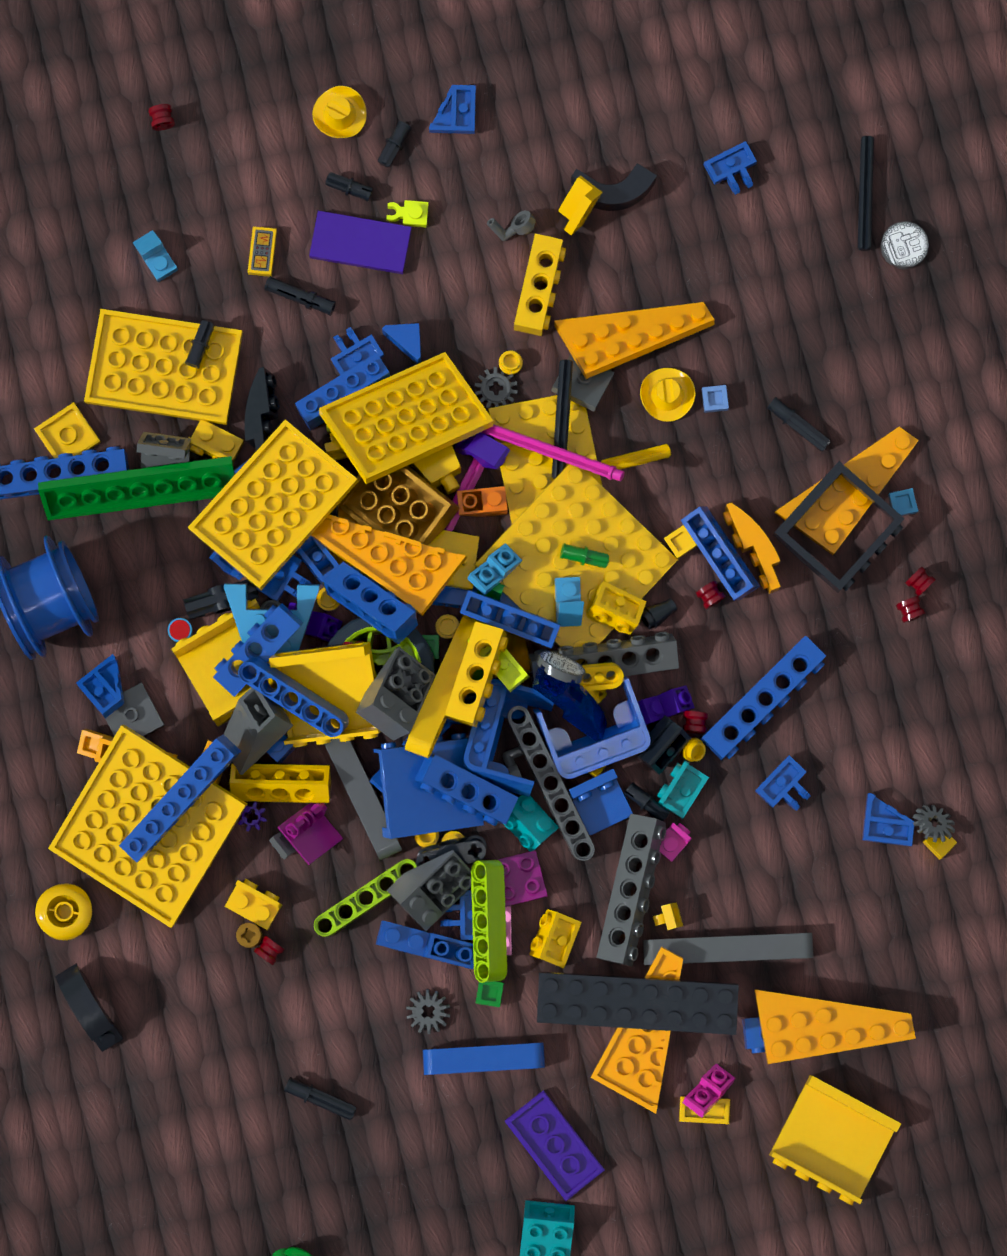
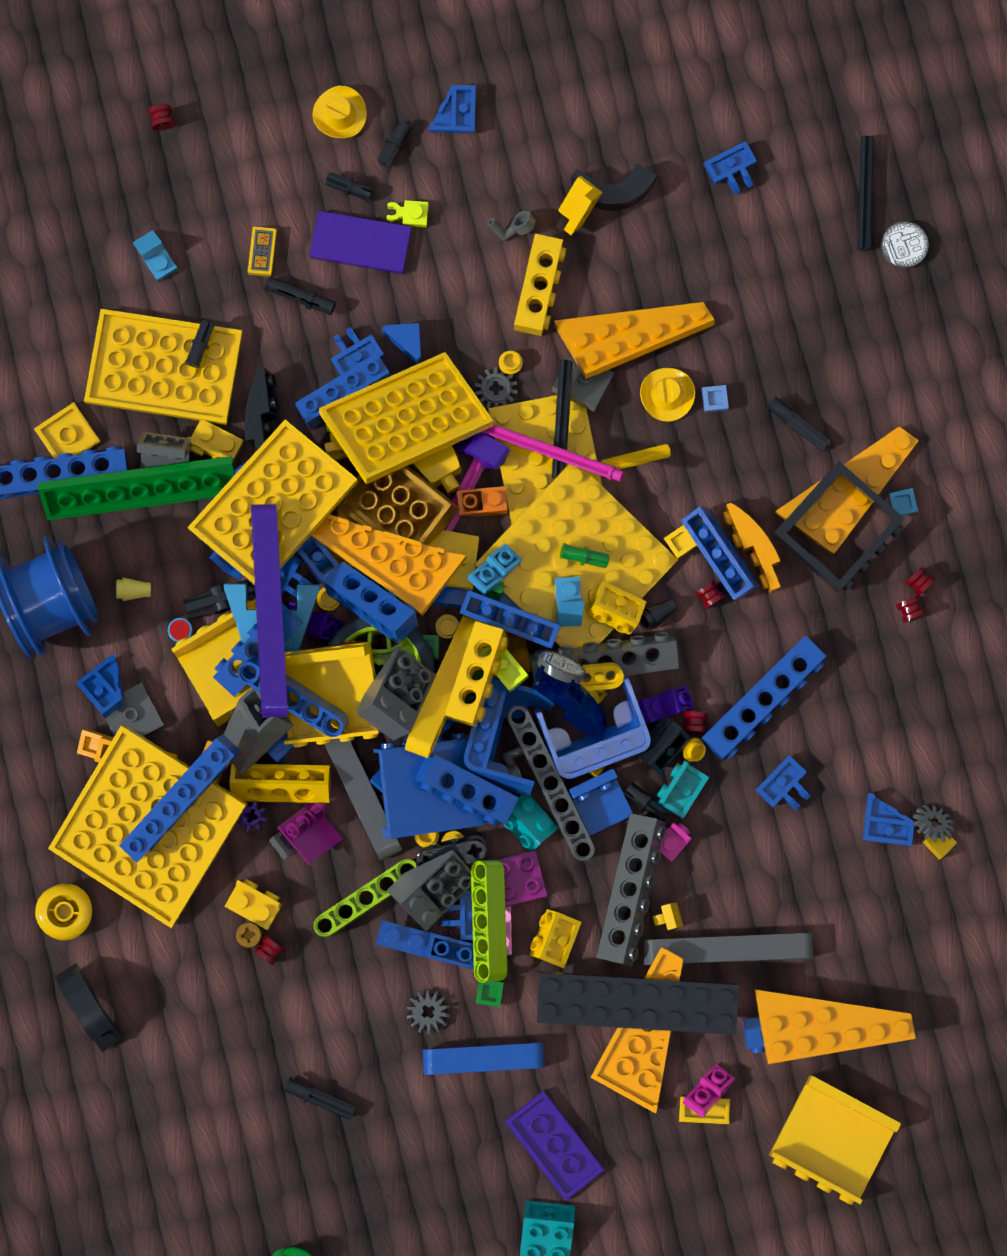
(132, 589): none -> light yellow cone
(269, 610): none -> dark purple beam

